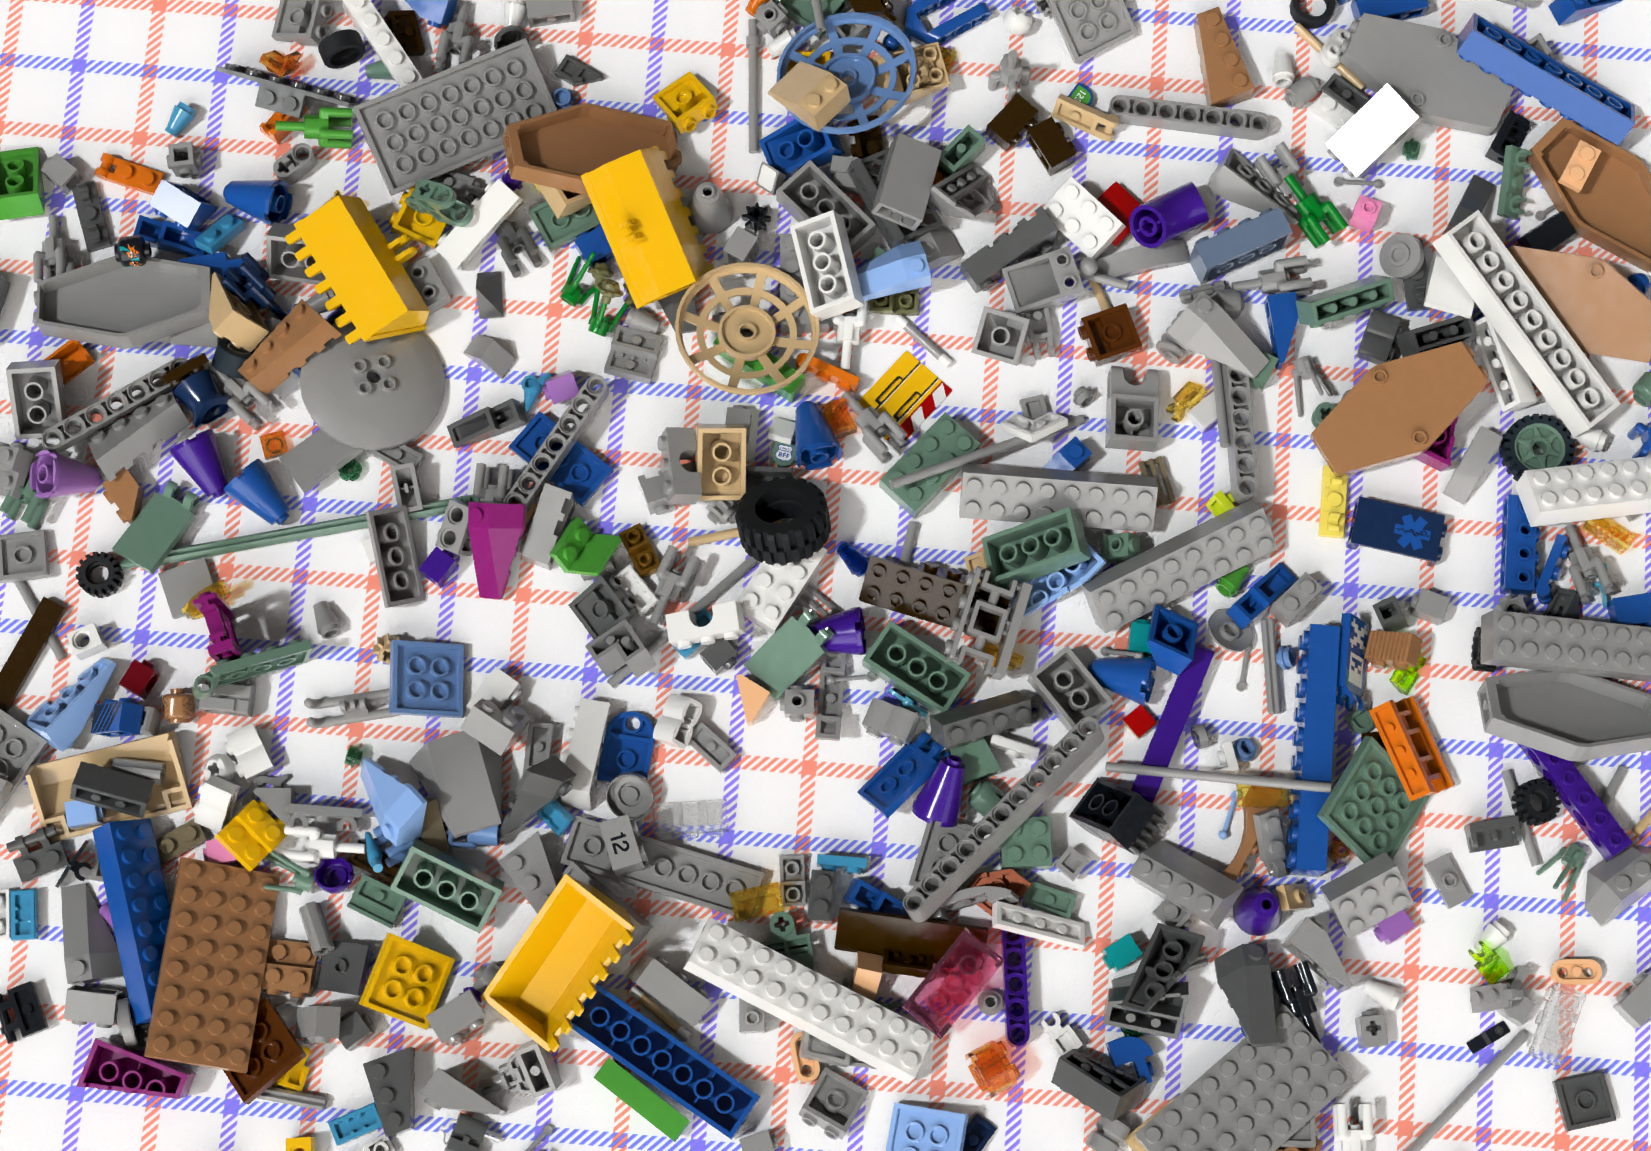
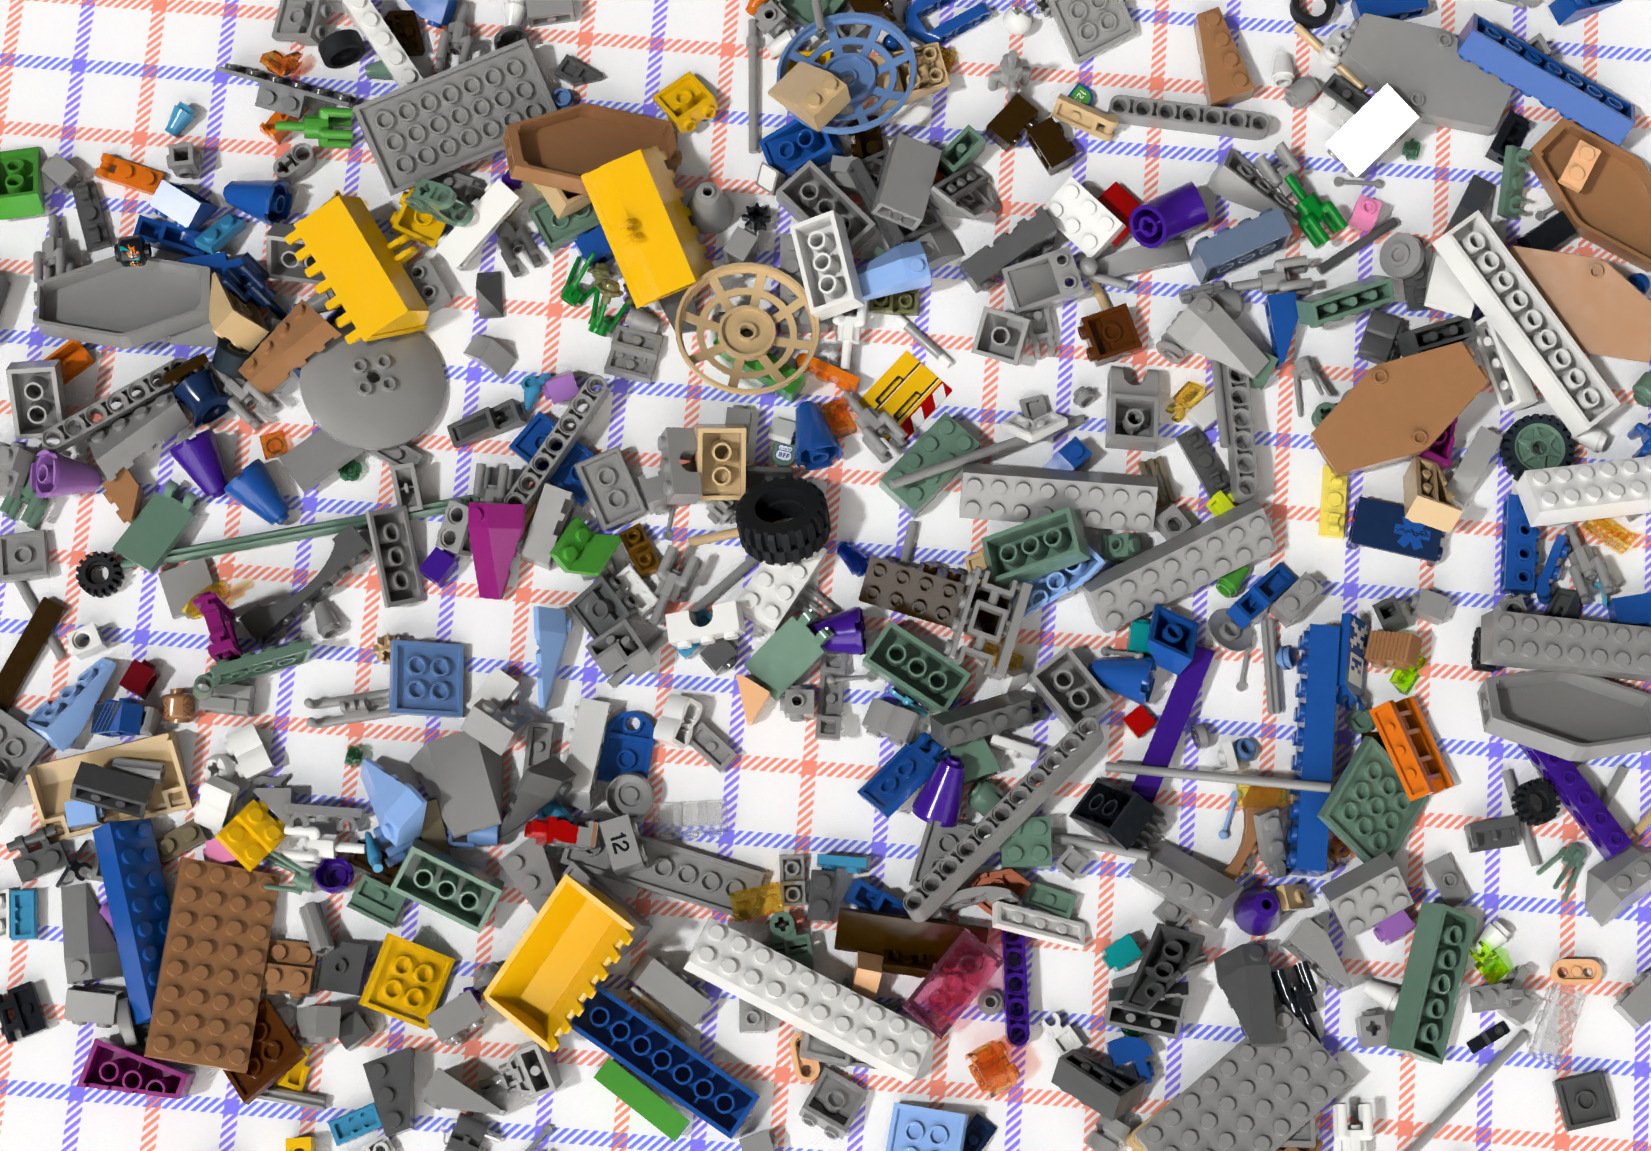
(348, 550): none -> dark grey arch
(551, 635): none -> light blue wedge
(562, 833): none -> red hips
(610, 488): none -> light grey tile
(667, 535): none -> light grey hinge
(1014, 680): none -> white tile
(1100, 846): none -> light grey bar
(1171, 514): none -> light grey brick
(1203, 462): none -> dark grey plate
(1357, 245): none -> dark grey bar
(1427, 496): none -> tan wedge
(1432, 982): none -> sand green brick

